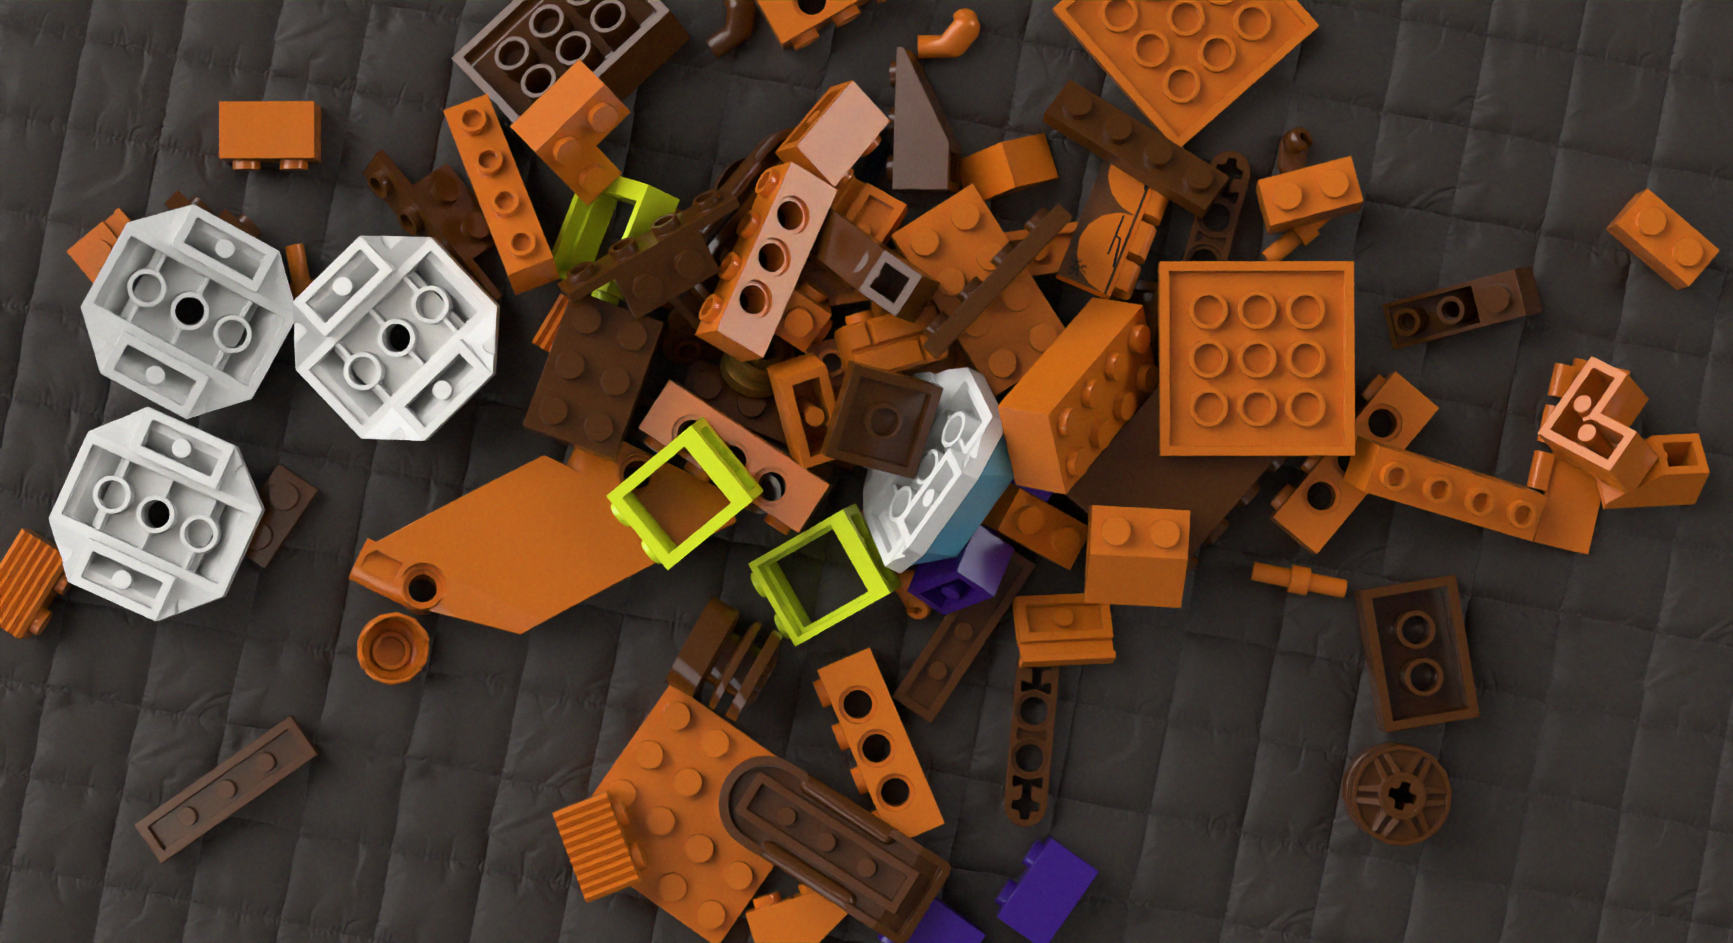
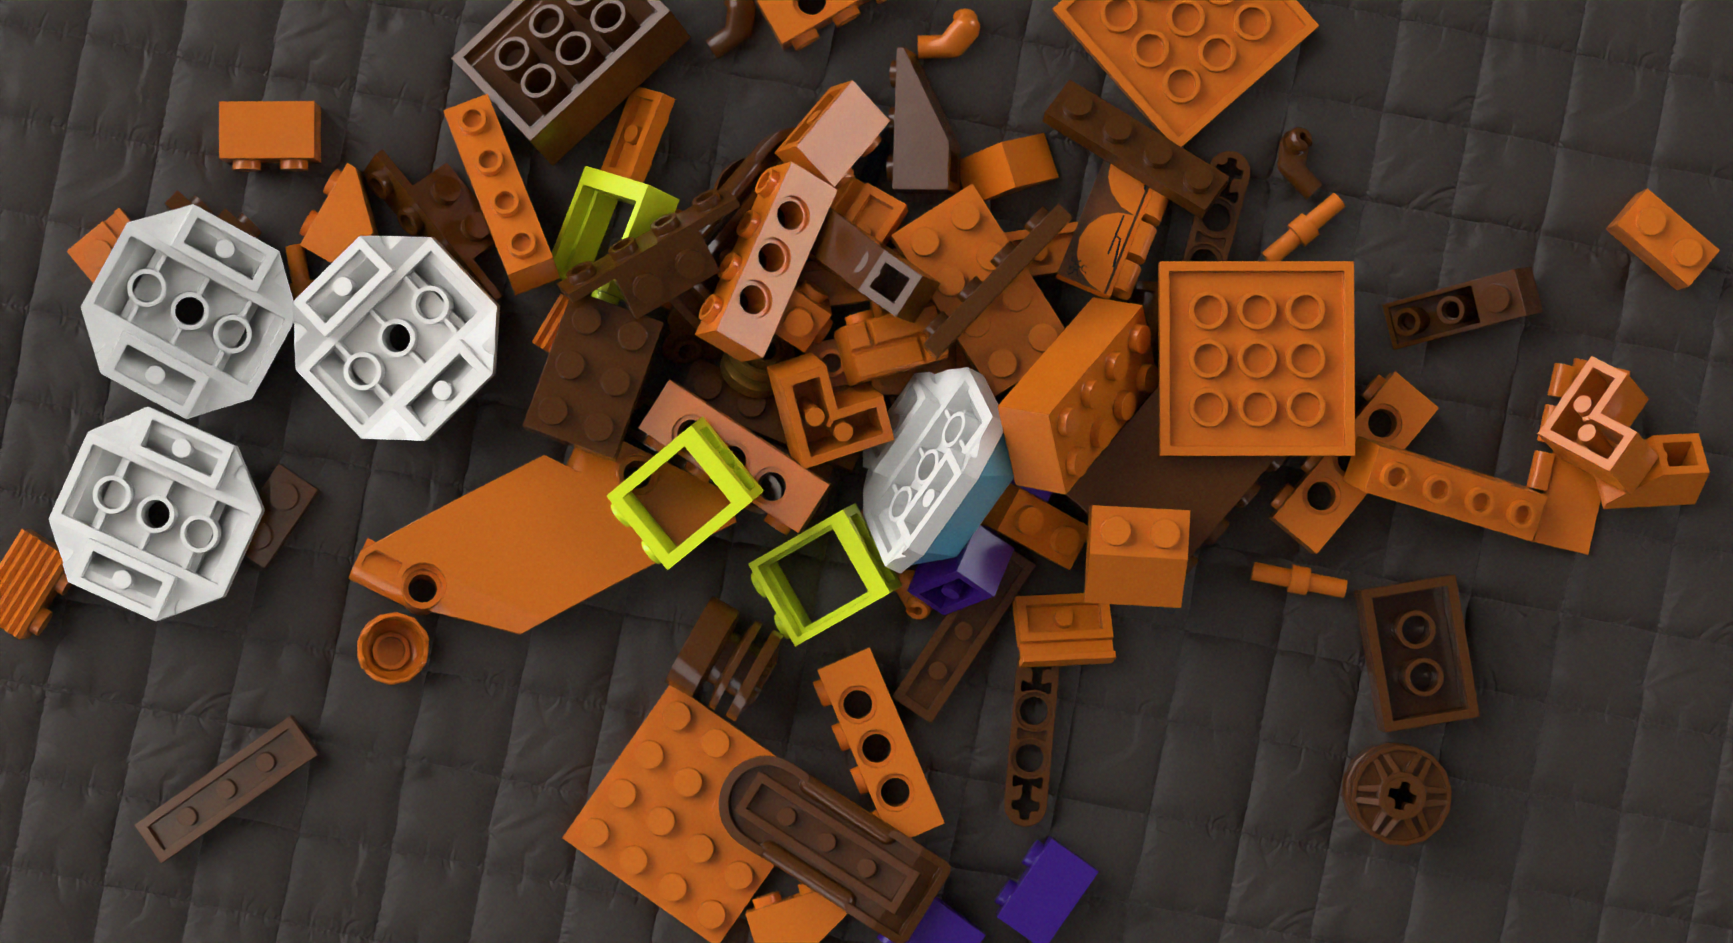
(342, 216): none -> orange slope
(569, 125): orange brick -> none
(599, 845): orange brick -> none
(638, 134): none -> orange plate
(881, 419): reddish brown plate -> none
(1309, 195): orange brick -> none

